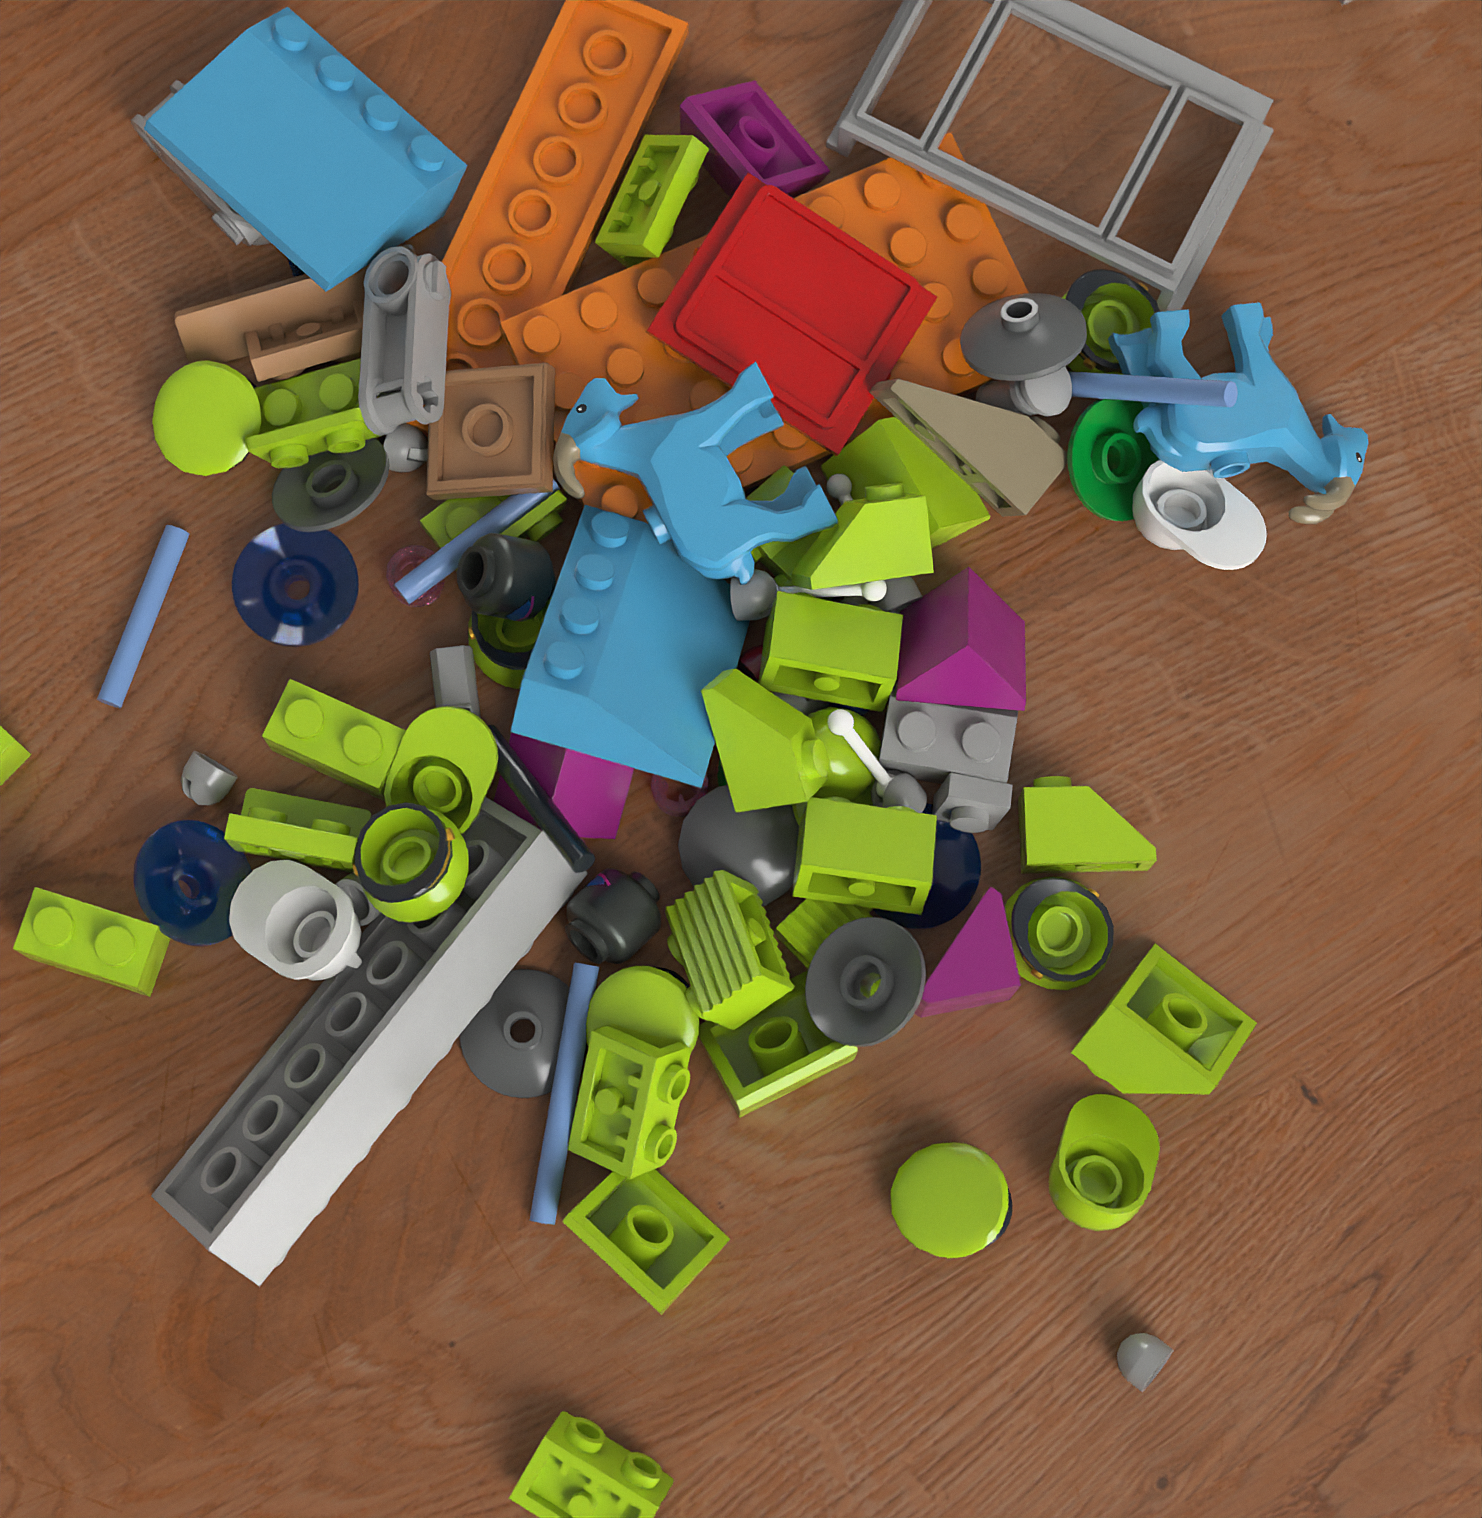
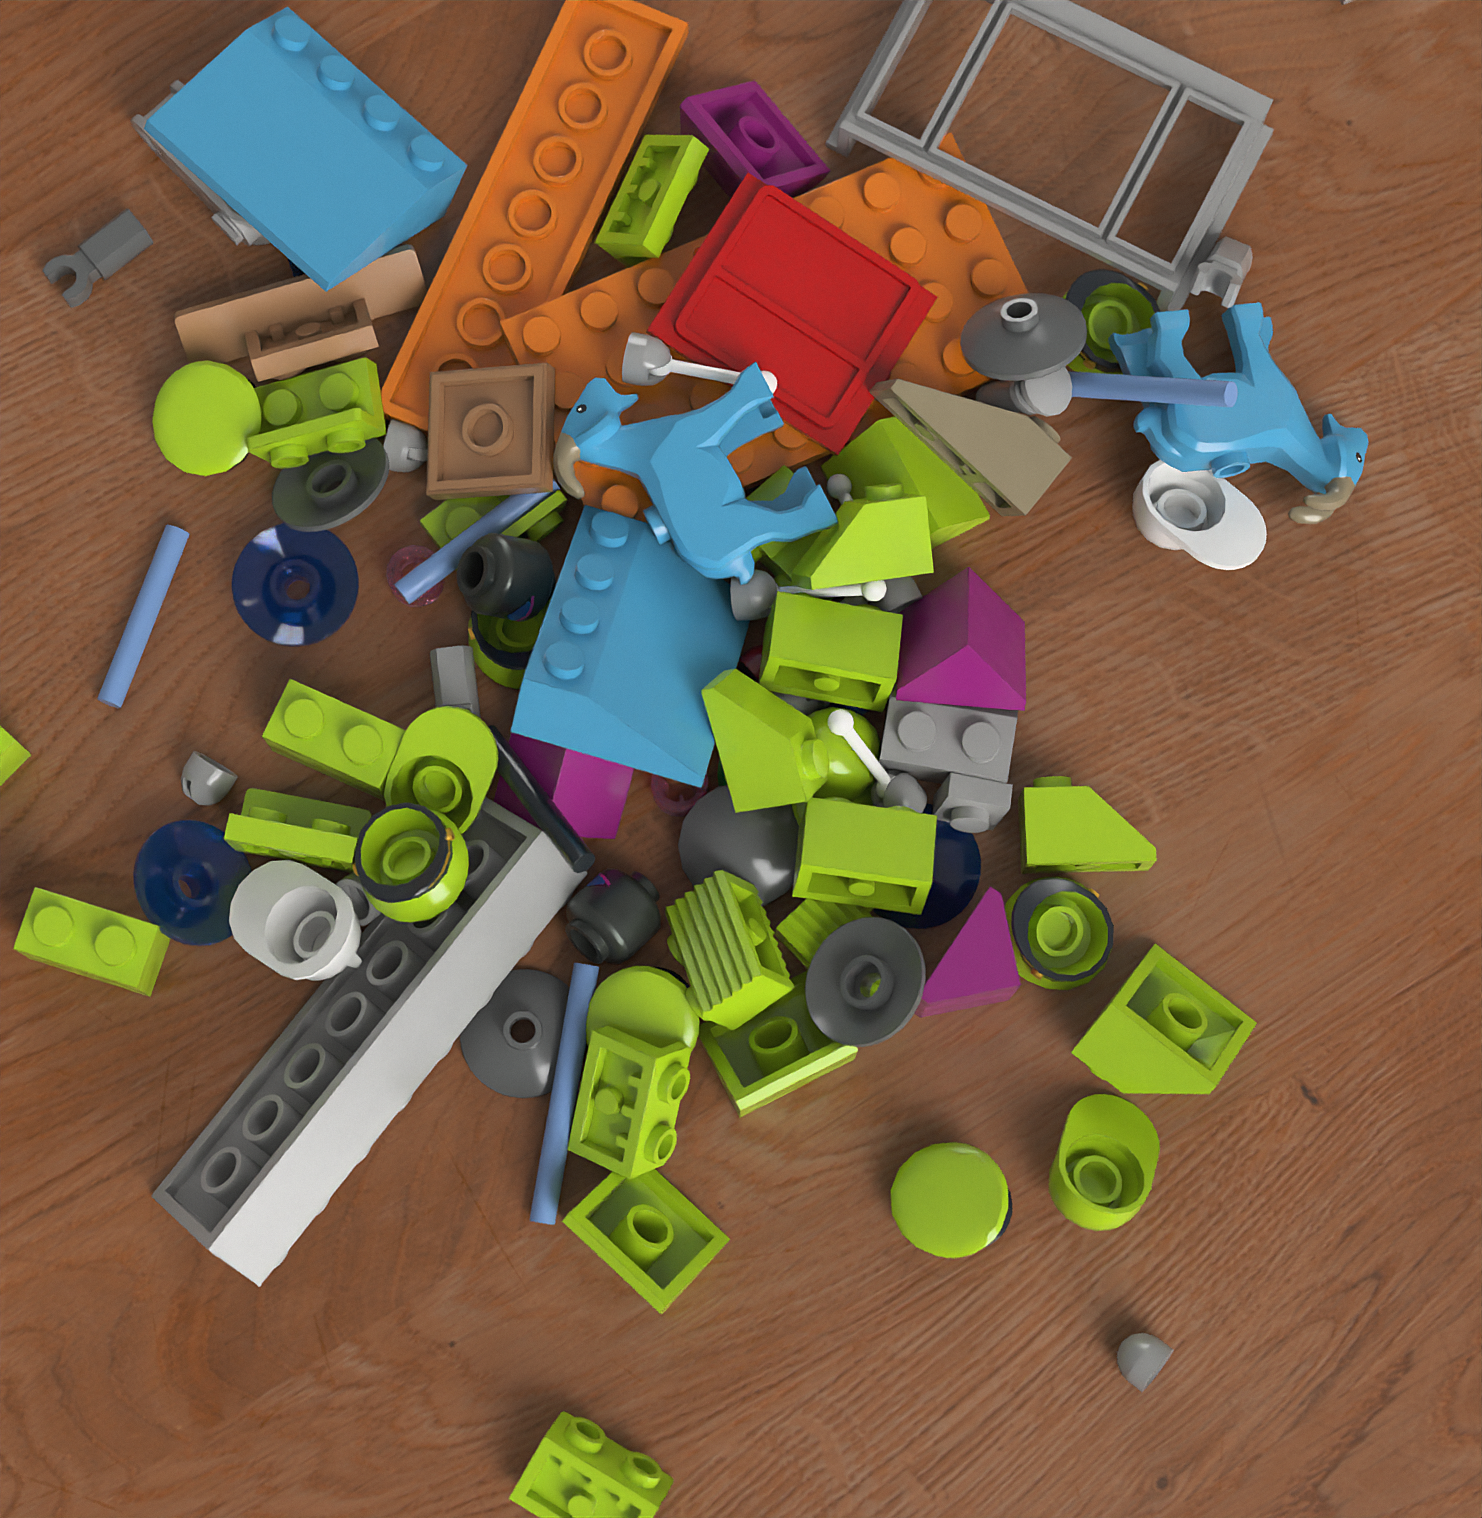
(99, 256): none -> dark grey bar
(403, 340): light grey piece -> none
(650, 361): none -> light grey hinge
(1104, 432): green dish -> none
(1223, 270): none -> light grey bar

